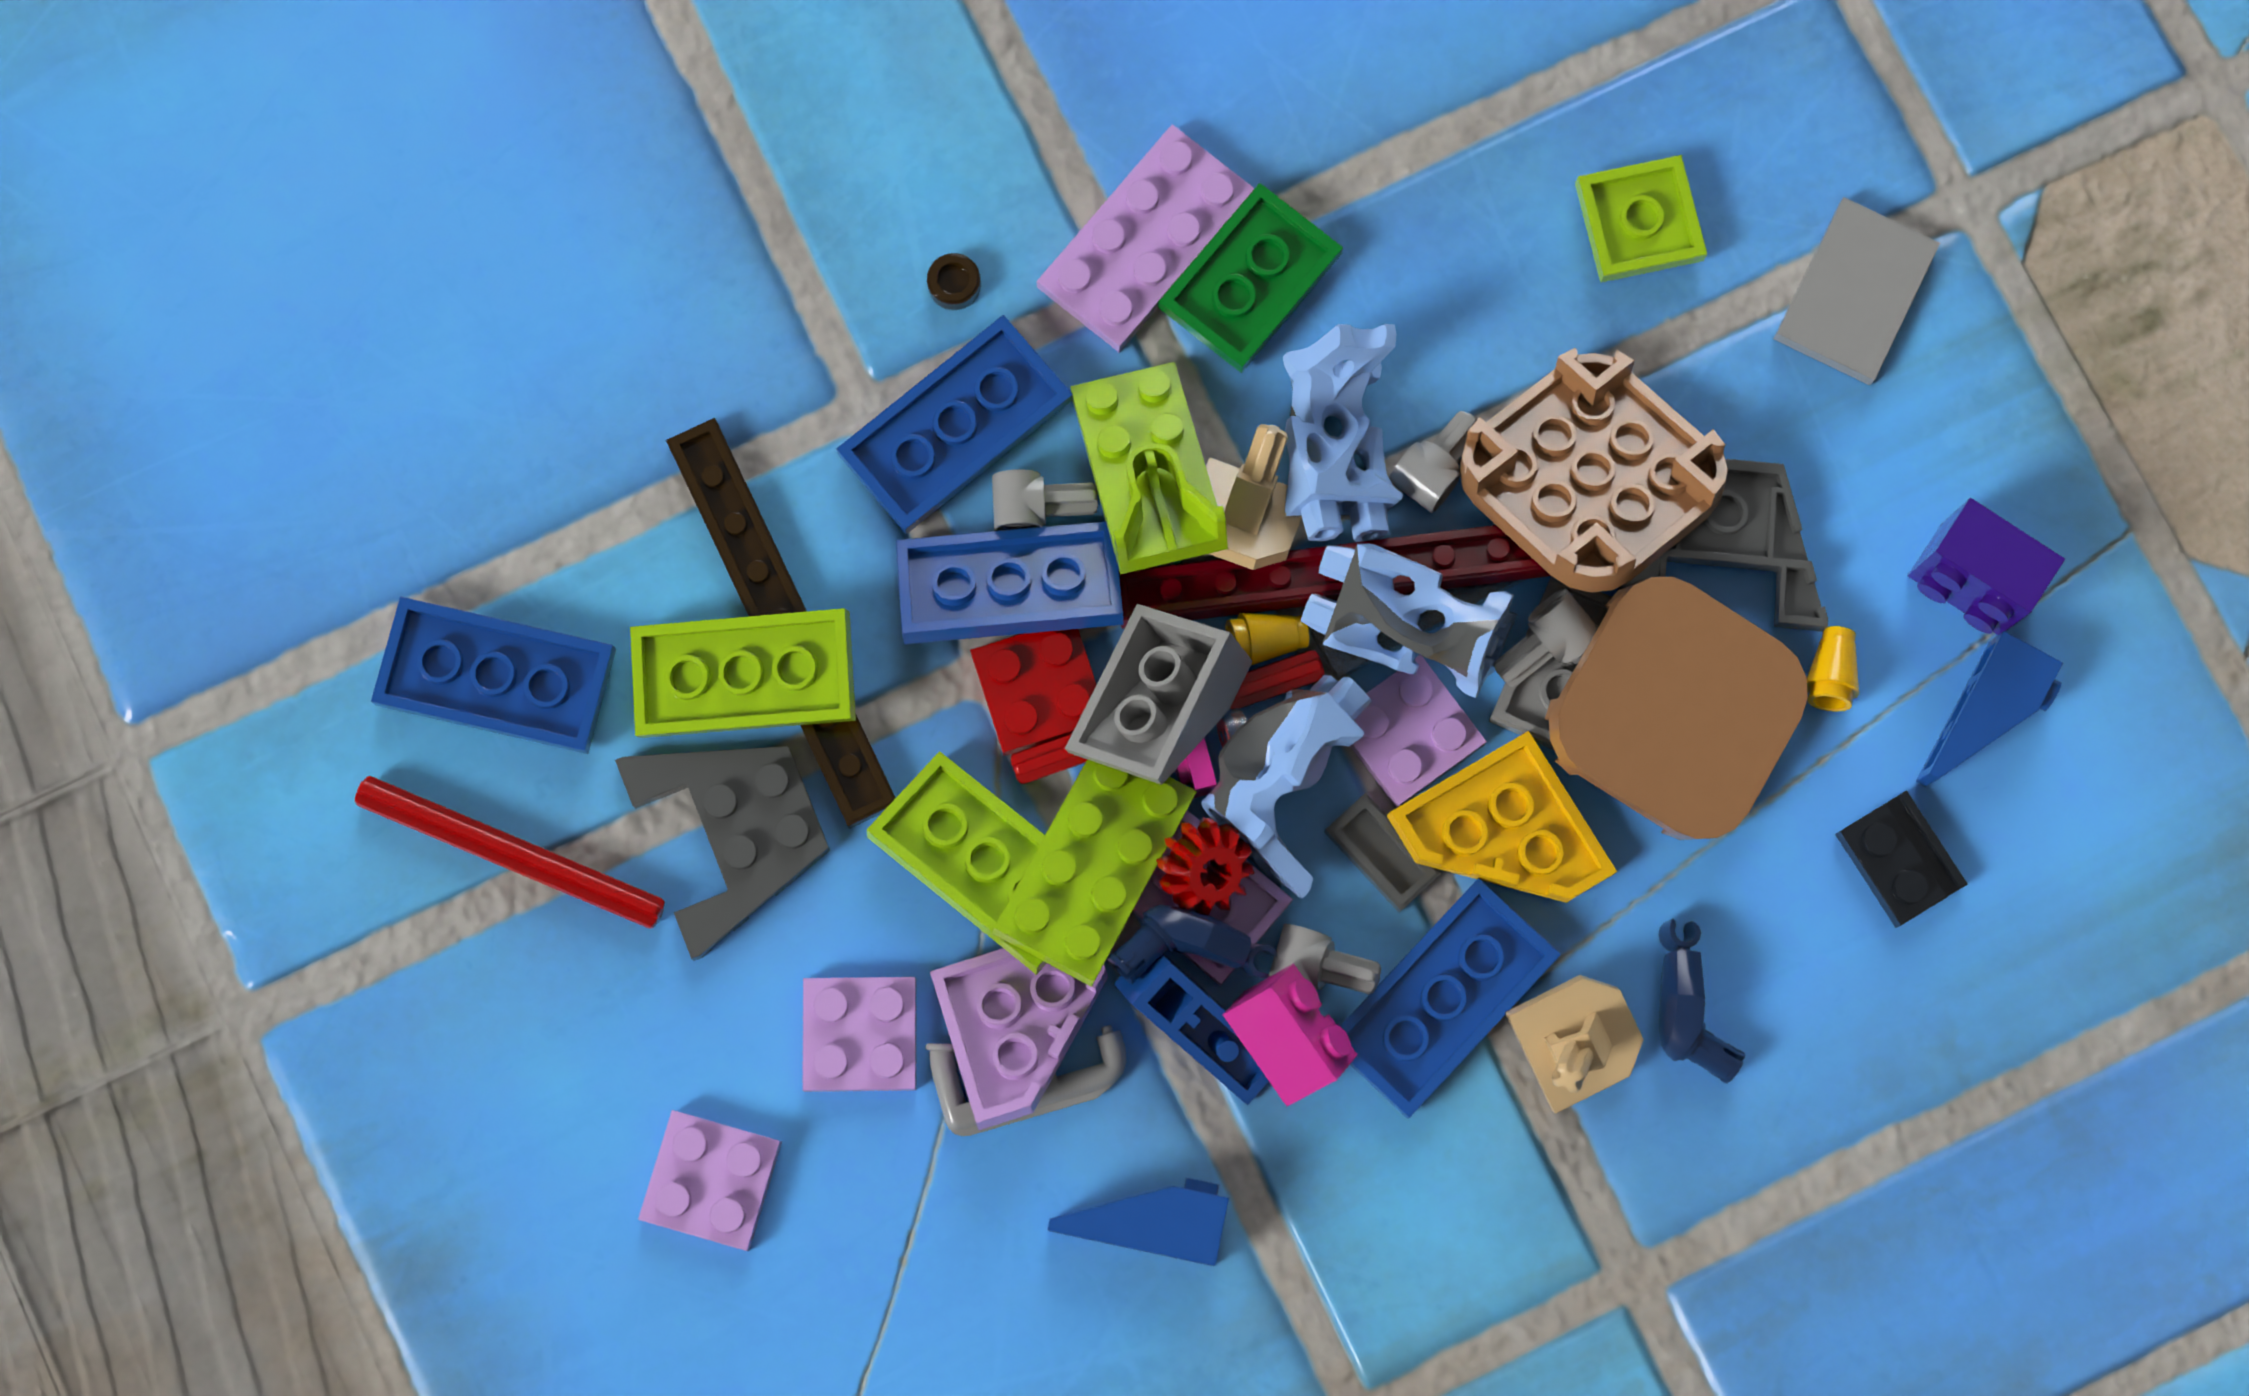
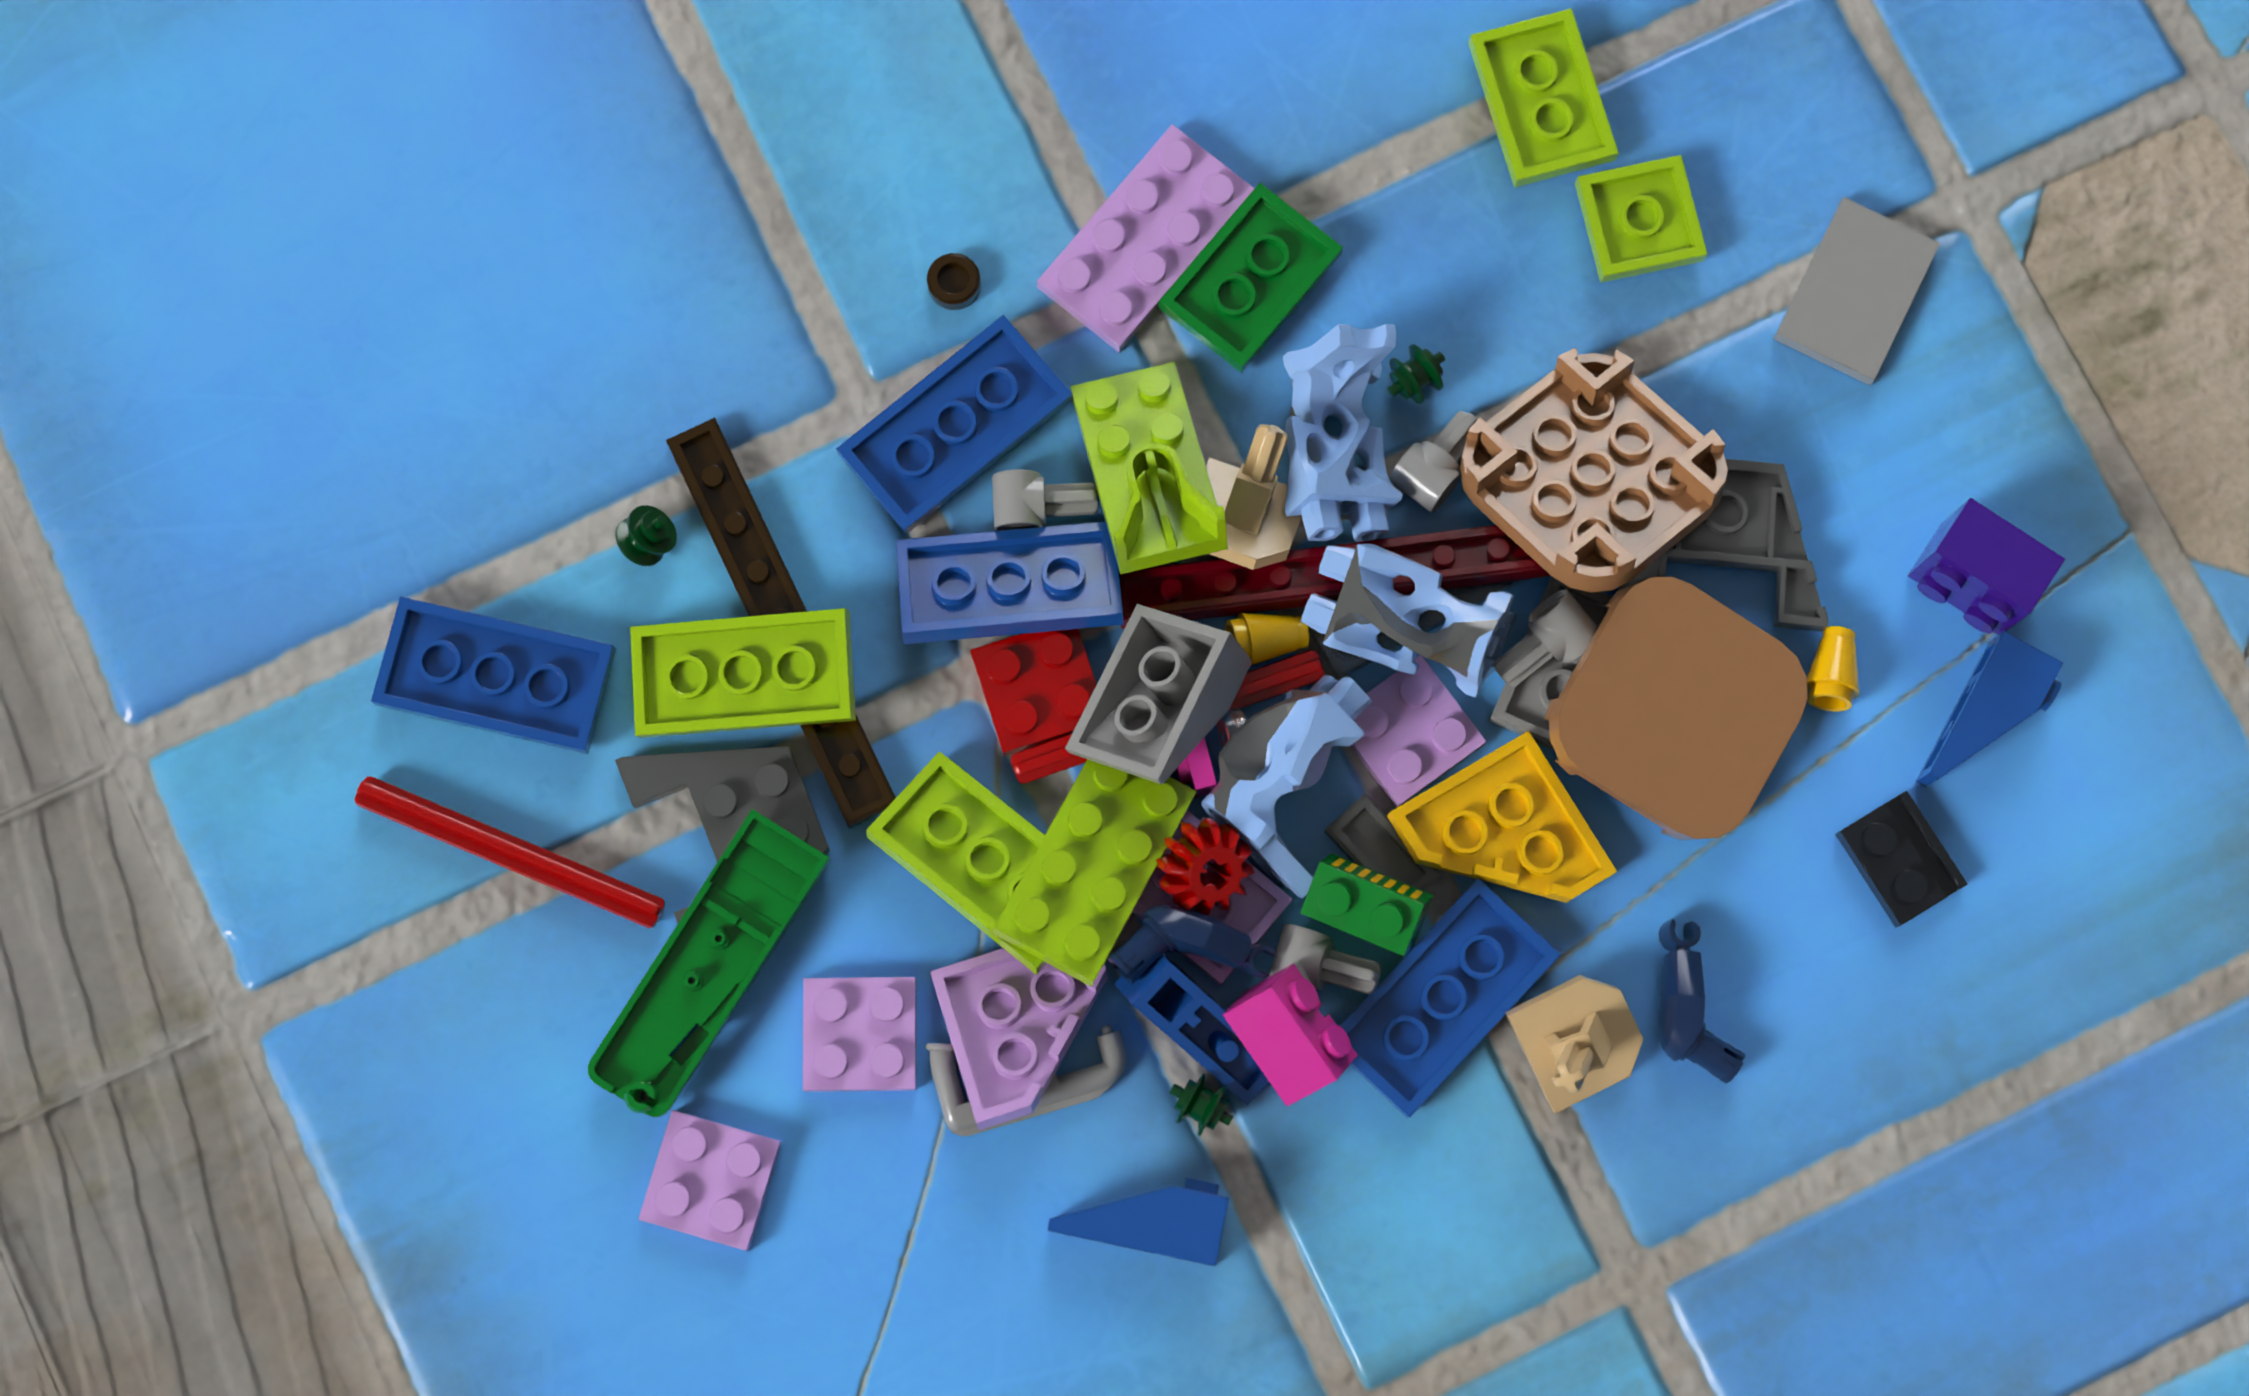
(646, 535): none -> dark green wheel
(707, 965): none -> green piece
(1201, 1104): none -> dark green wheel
(1366, 904): none -> green brick
(1416, 374): none -> dark green wheel
(1543, 97): none -> lime plate

